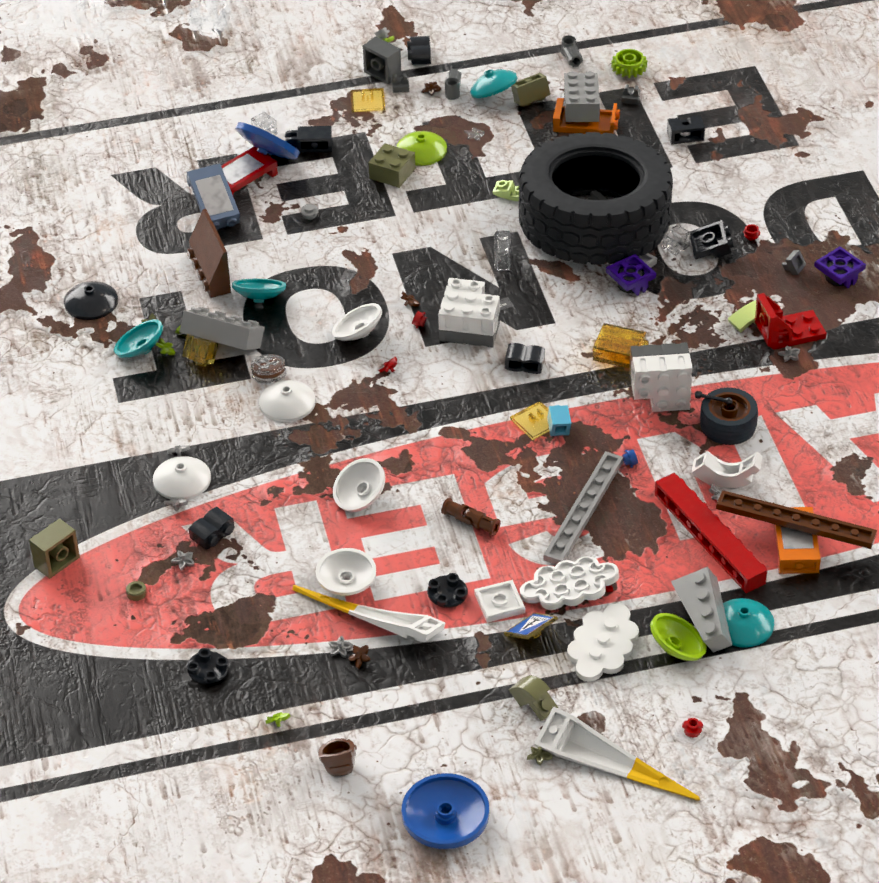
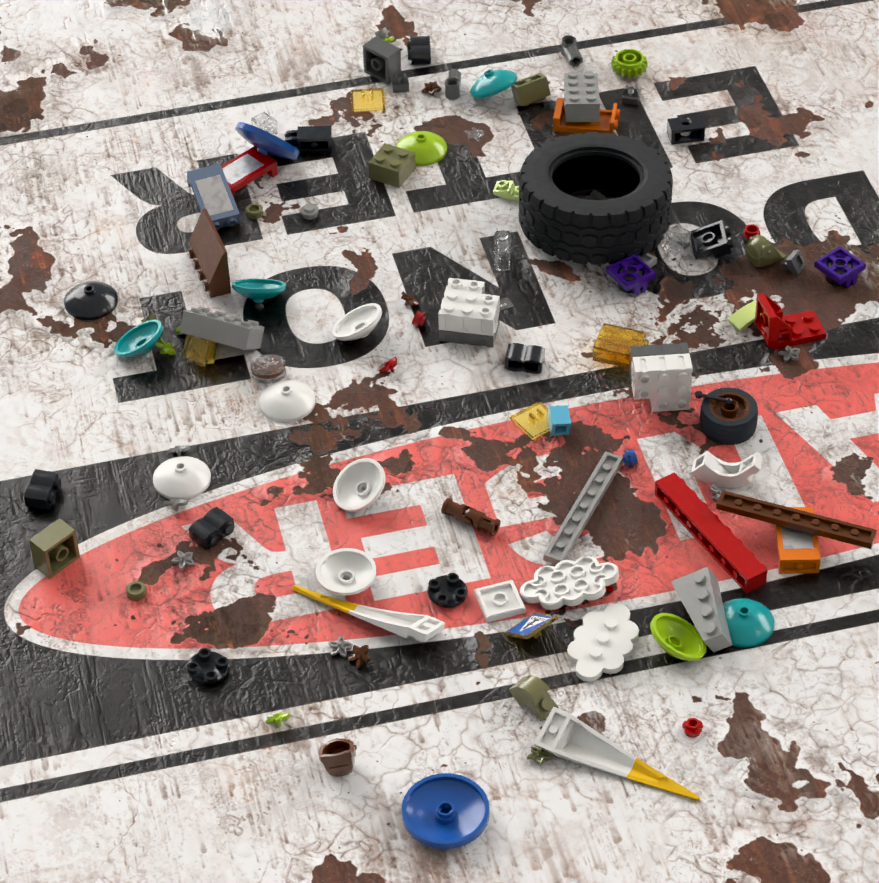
(42, 489): none -> black brick
(254, 211): none -> olive tile
(761, 252): none -> olive helmet

